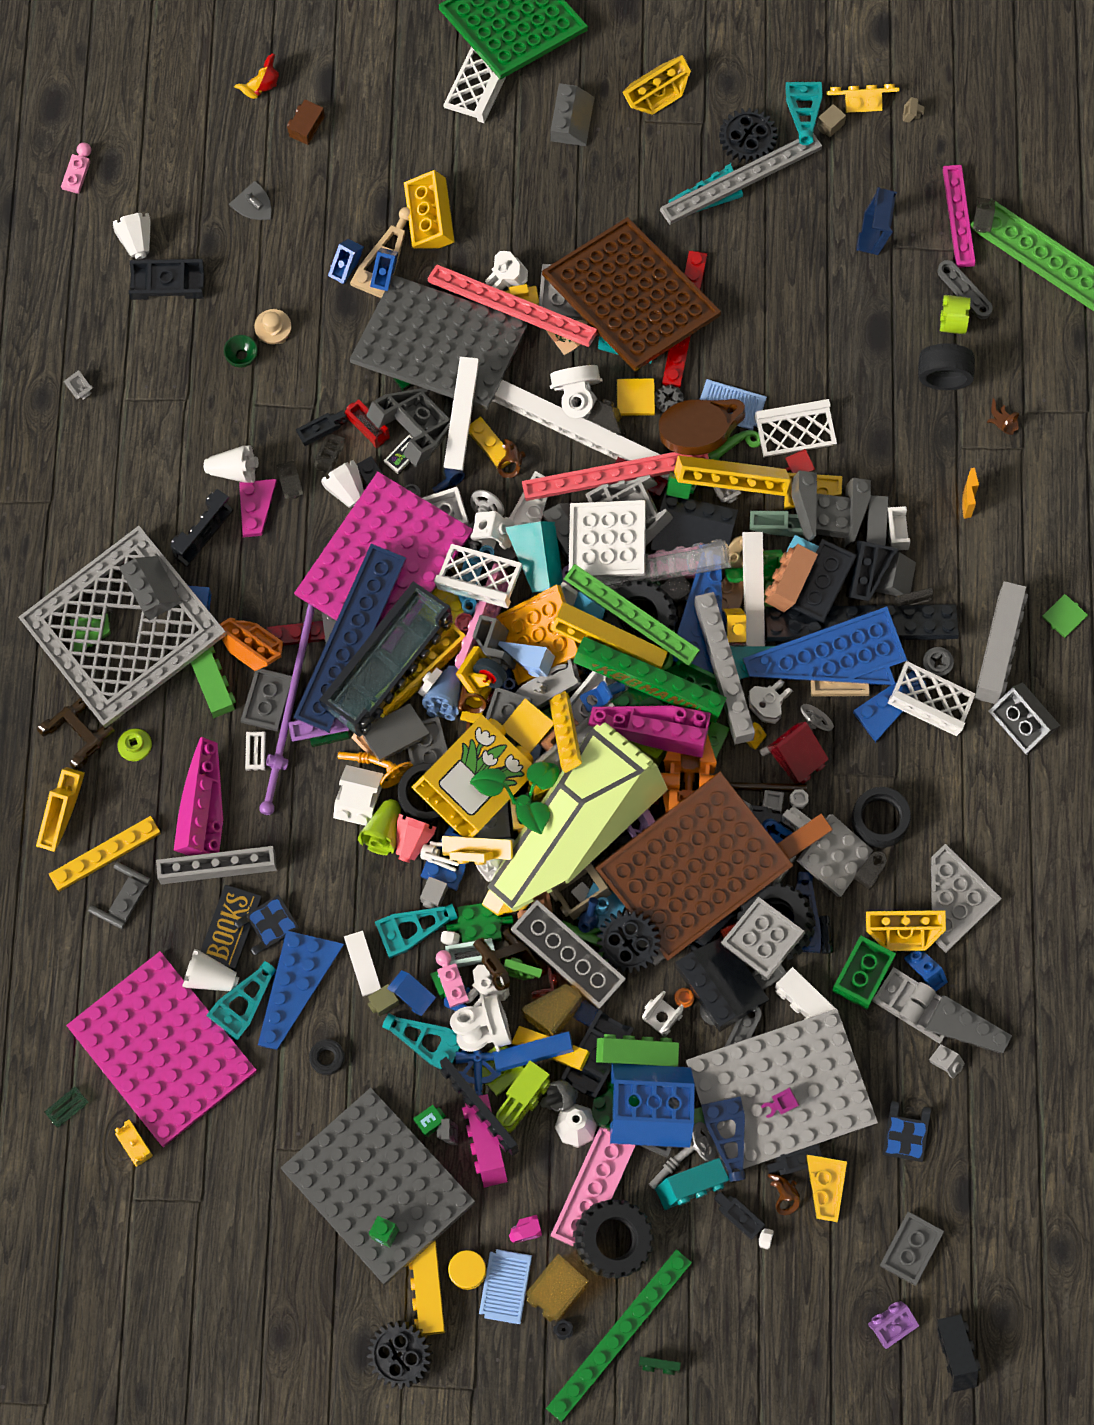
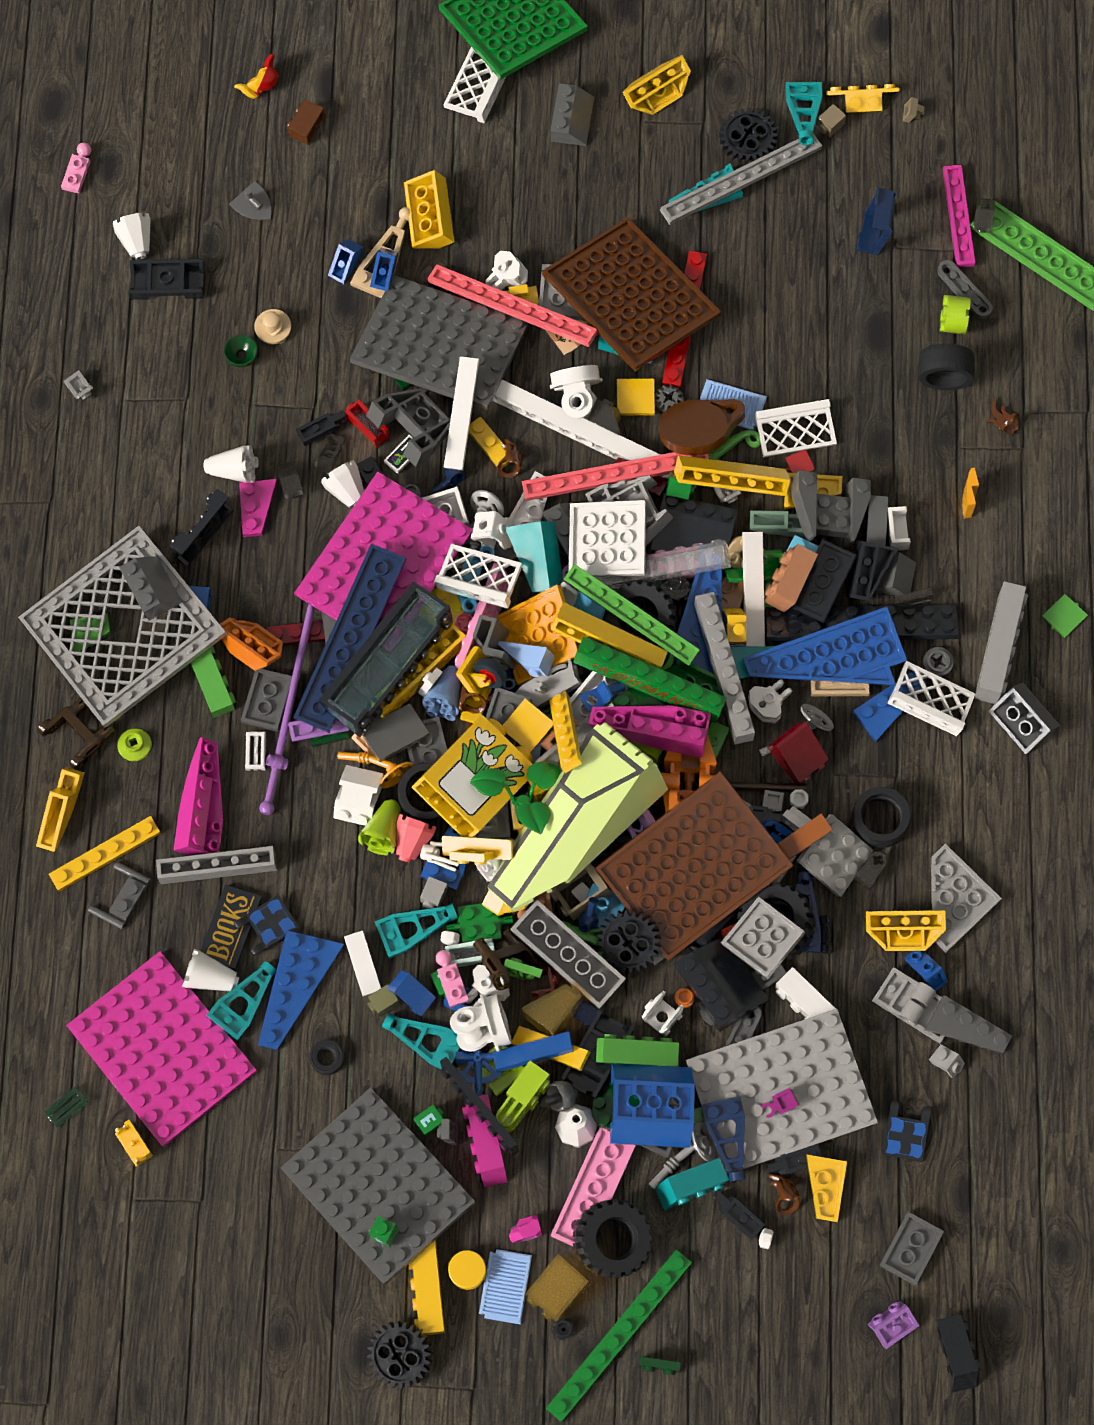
(758, 736): yellow tile -> none
(863, 972): green brick -> none

